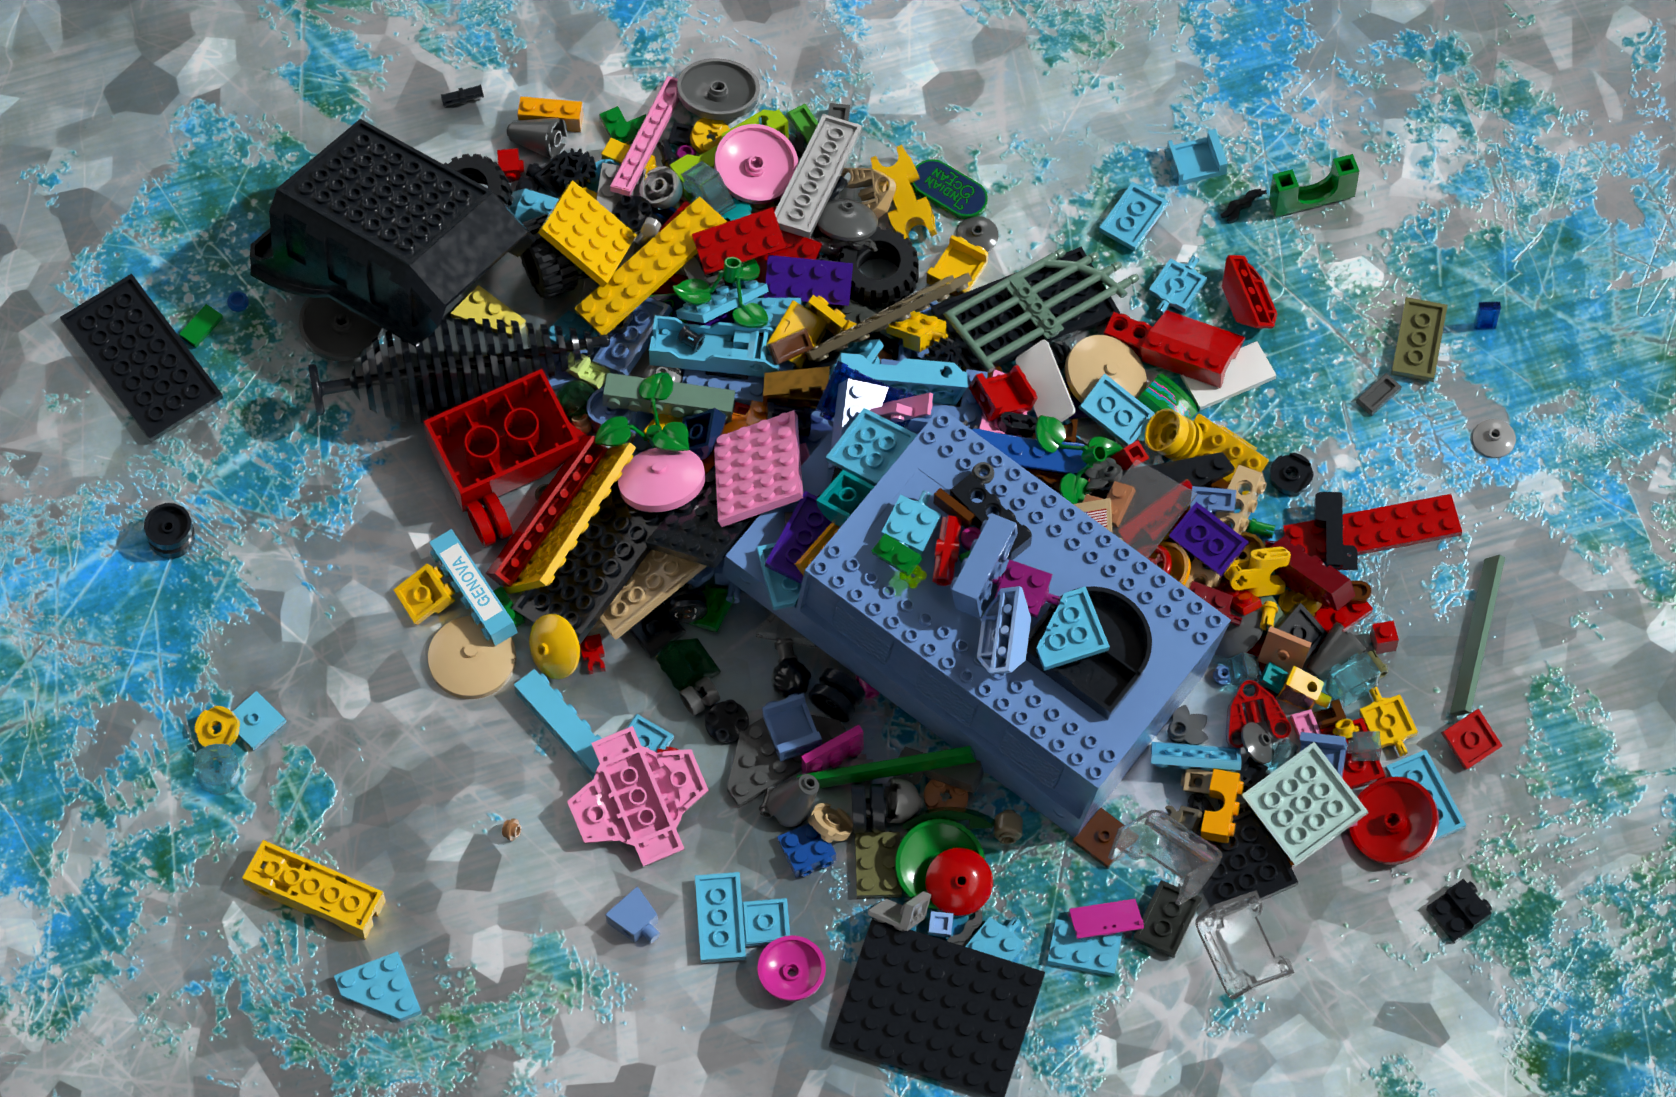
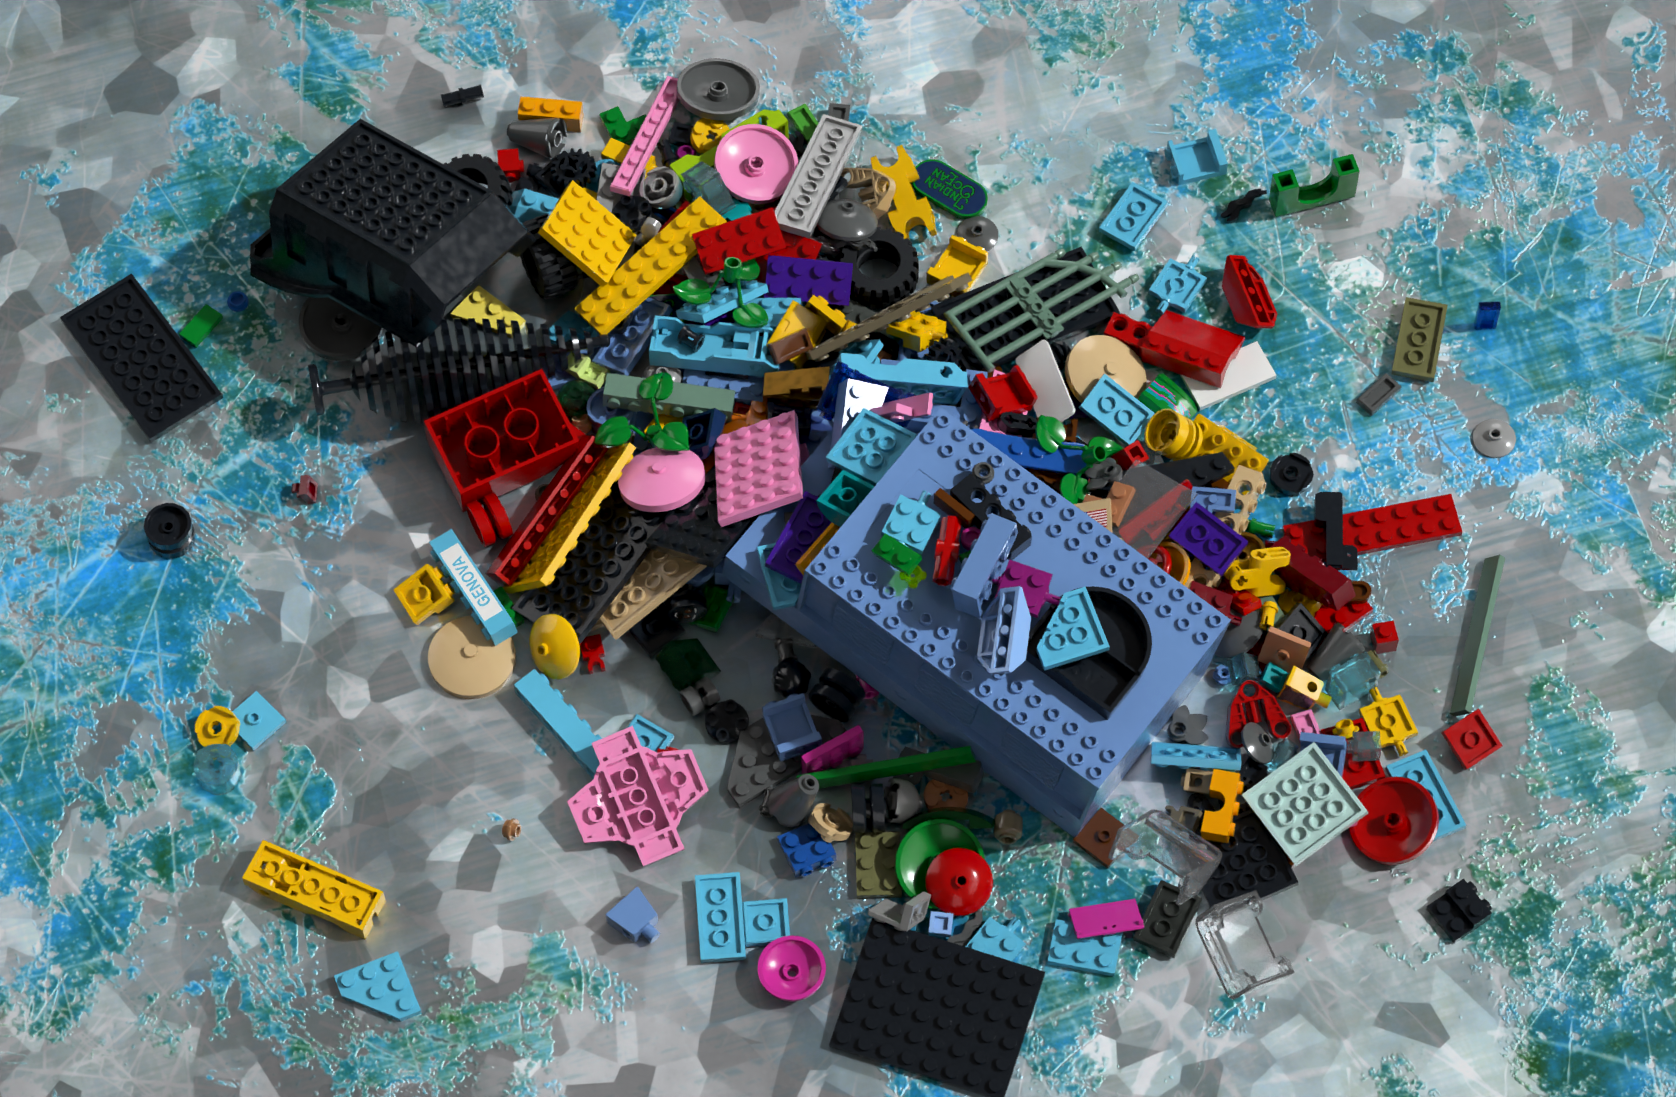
(306, 489): none -> dark red tile
(1330, 716): reddish brown panel -> none

